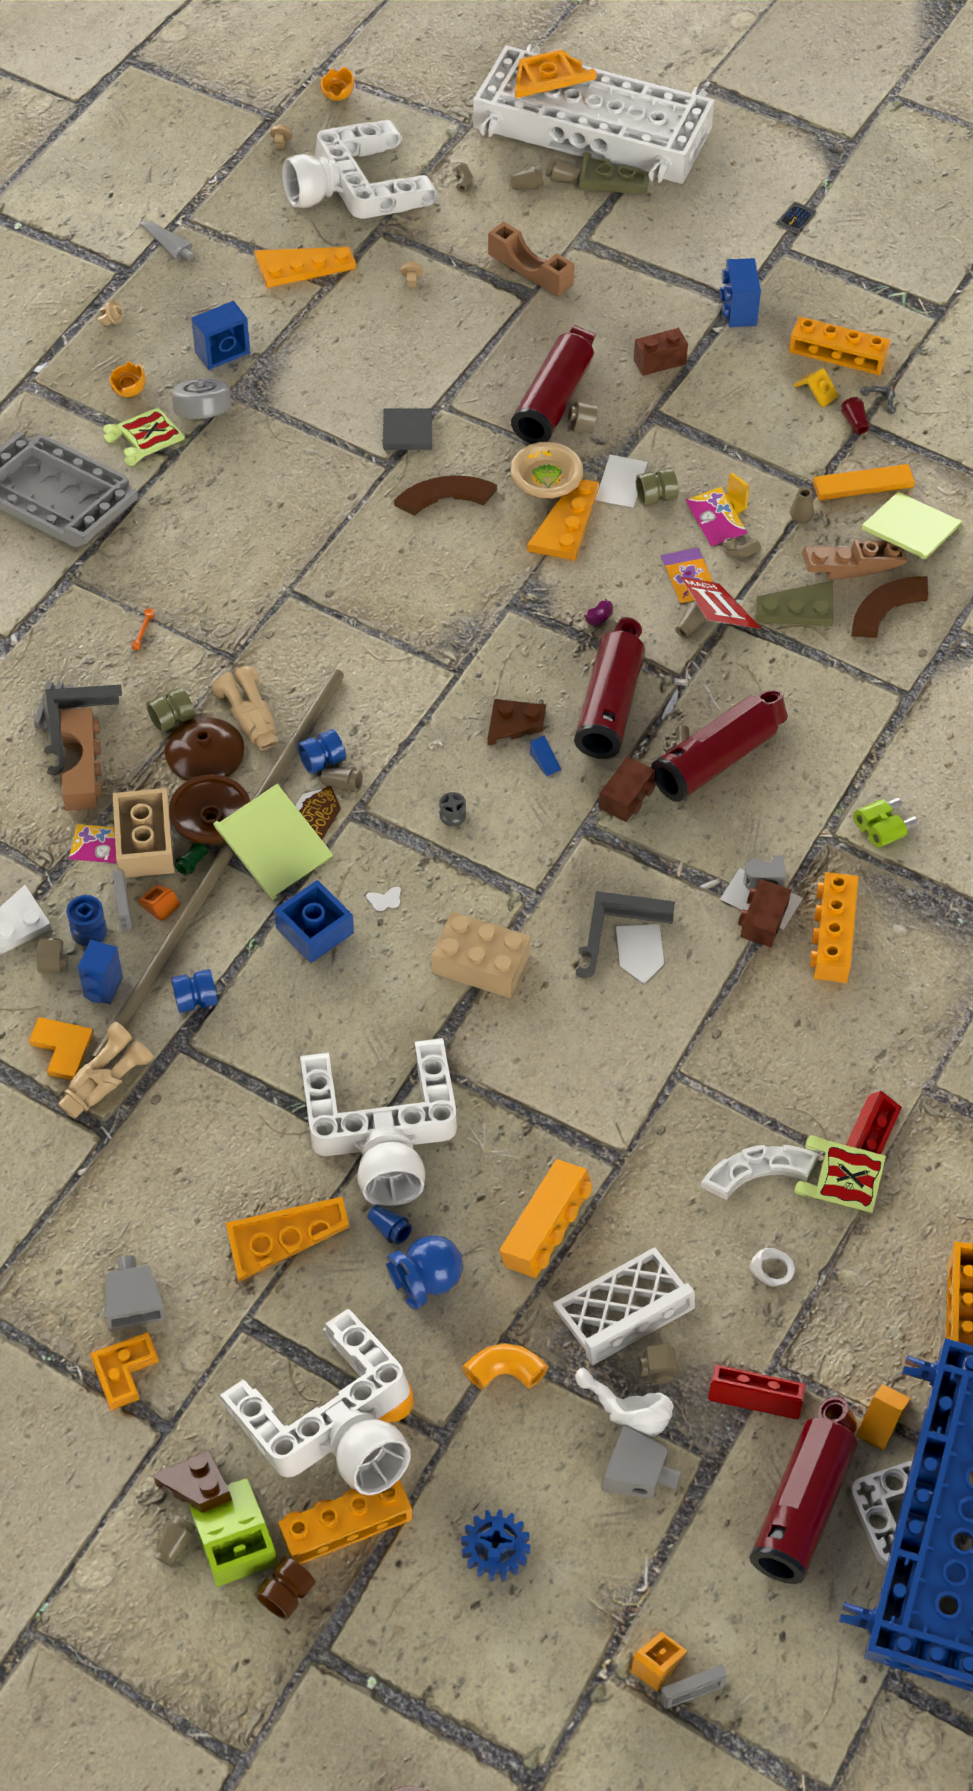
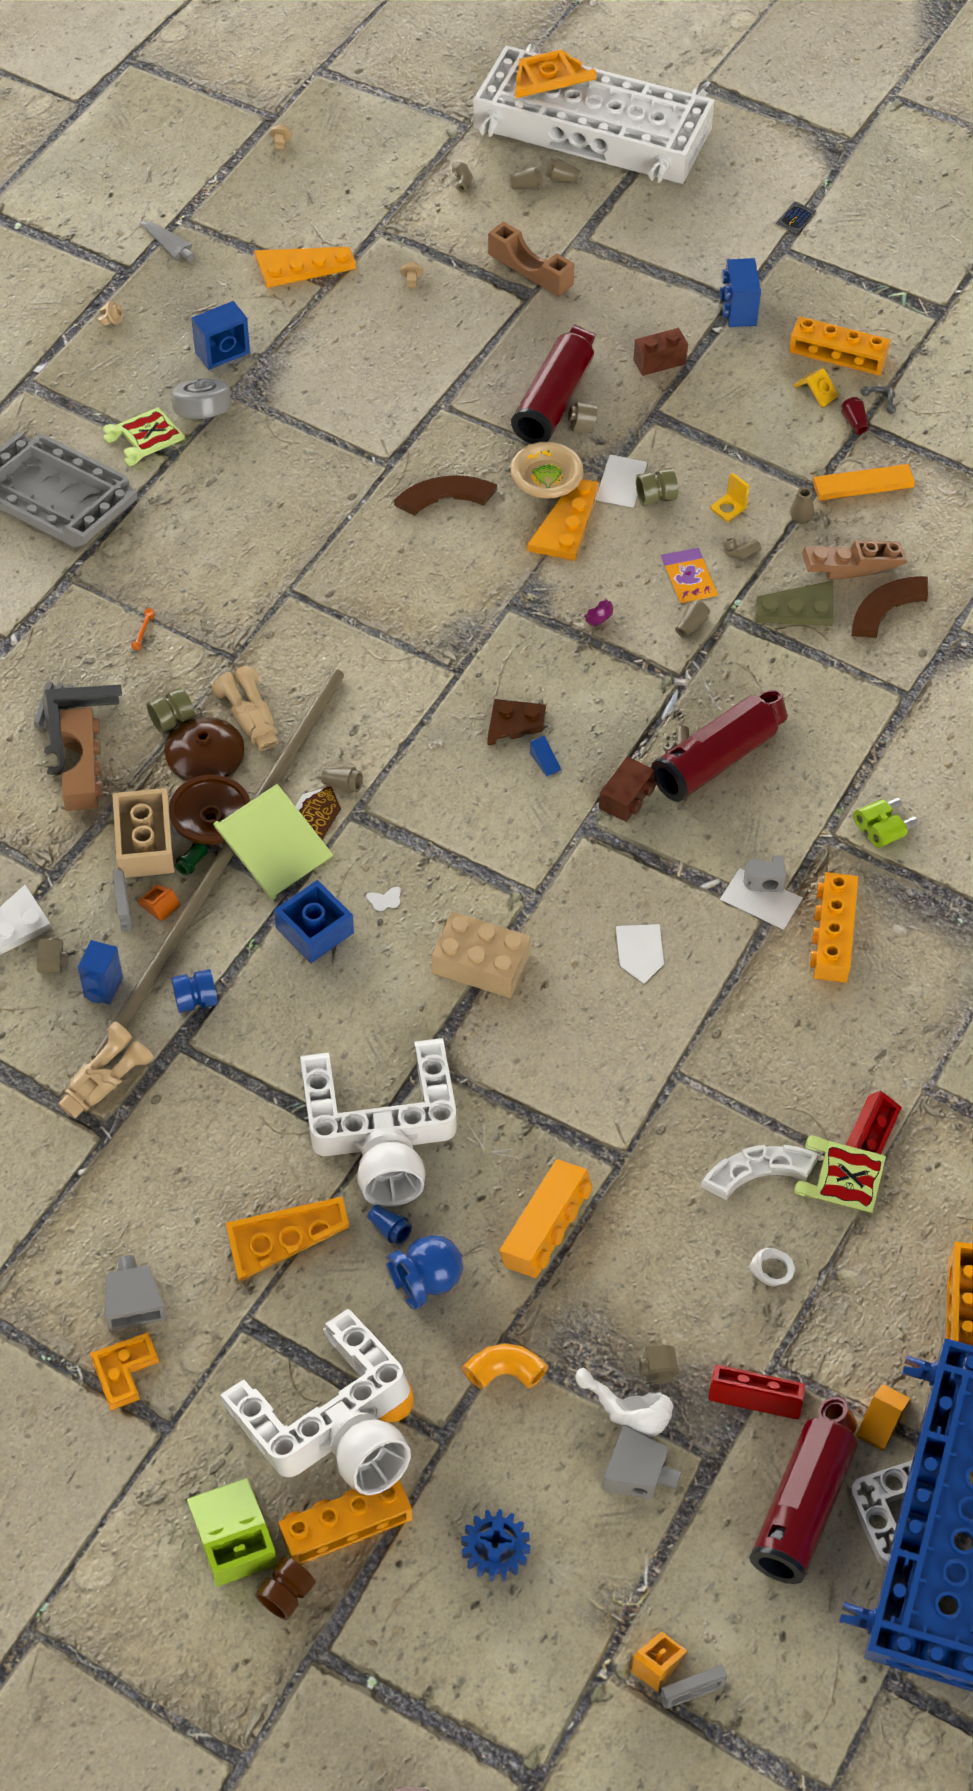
(68, 1043): light orange tile -> none
(86, 919): blue wheel -> none
(94, 844): sticker -> none
(128, 380): light orange hair -> none
(174, 1539): dark tan cone -> none
(195, 1482): wing -> none
(323, 751): blue wheel -> none
(335, 170): white piece -> none
(337, 84): light orange hair -> none
(407, 428): dark grey tile -> none
(458, 805): dark grey wheel -> none
(608, 177): olive wing -> none
(611, 691): dark red piece -> none
(621, 906): dark grey hinge -> none
(635, 1325): white fence -> none
(716, 516): sticker -> none
(718, 604): red sticker -> none
(765, 912): copper brick -> none
(911, 525): yellowish green piece -> none

